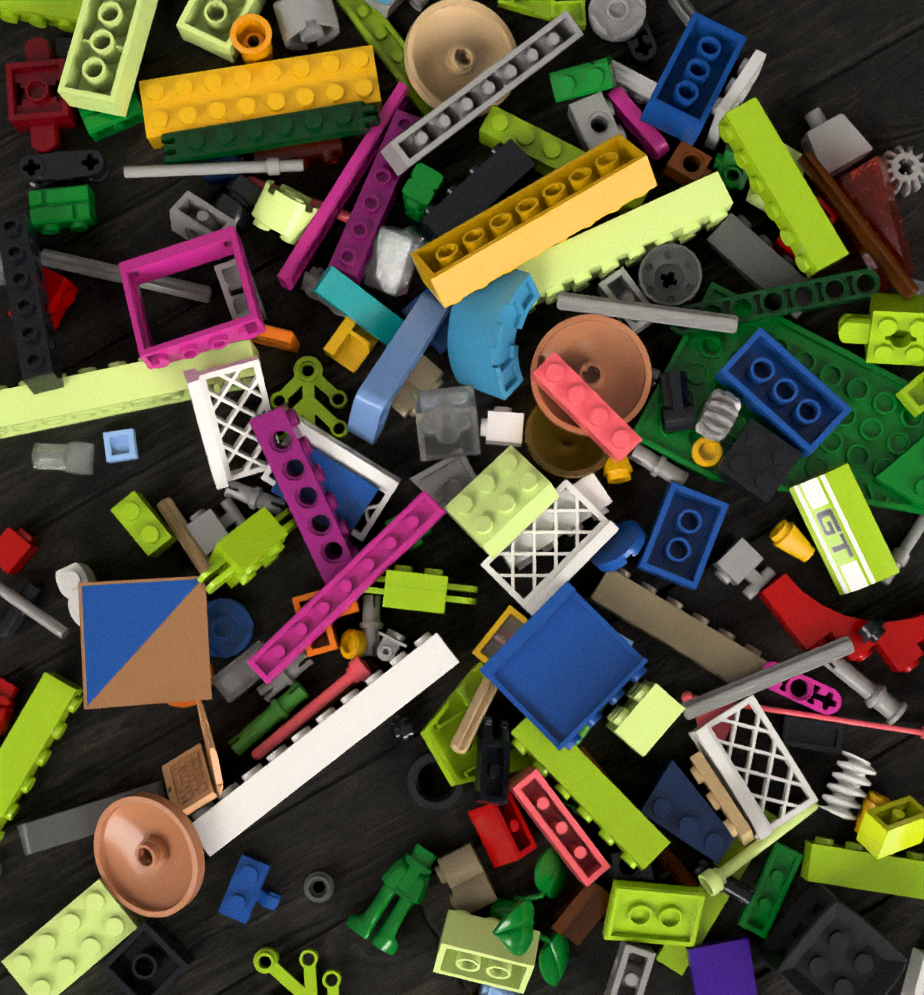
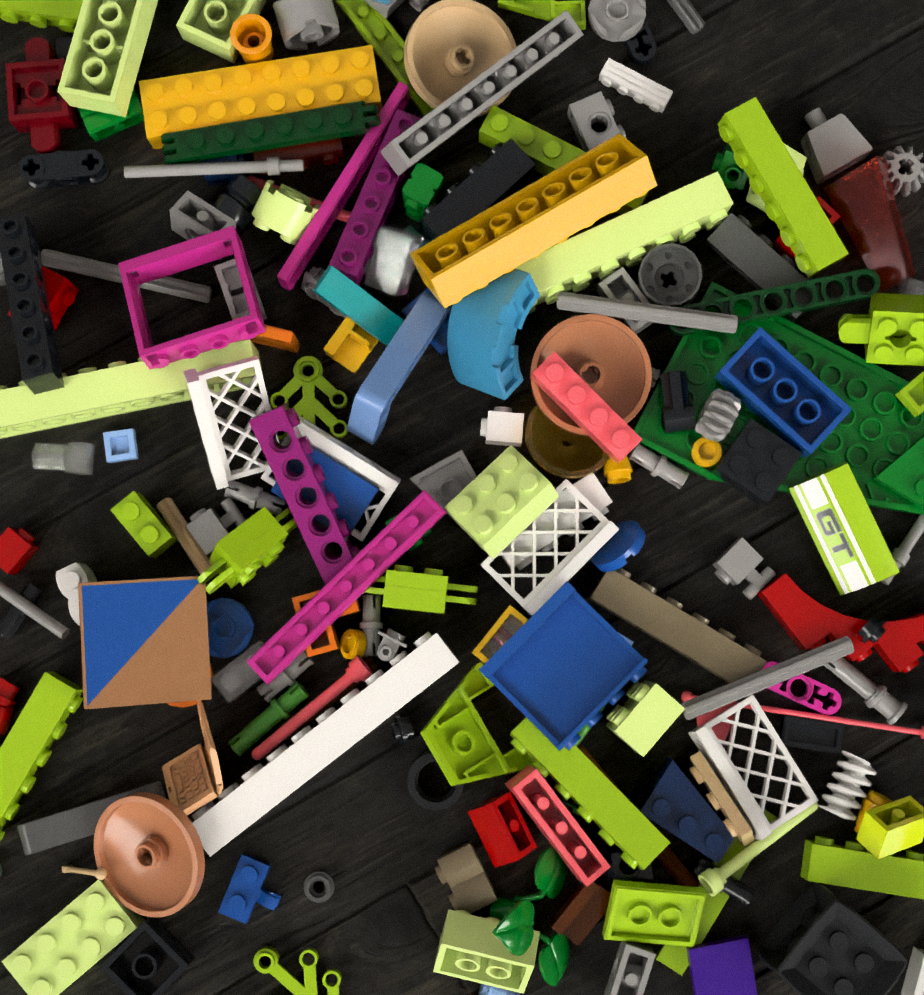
(62, 209): green brick -> none
(100, 873): none -> tan hinge
(409, 880): green piece -> none
(423, 377): dark tan brick -> none
(447, 422): clear brick -> none
(473, 716): tan axle -> none
(492, 763): black hinge -> none
(583, 79): green brick -> none
(630, 117): dark pink beam -> none
(682, 536): blue brick -> none
(684, 154): dark orange brick -> none
(693, 78): blue brick -> none
(735, 93): white wing -> none
(770, 889): green tile -> none
(790, 539): yellow cone -> none
(858, 225): reddish brown axle -> none

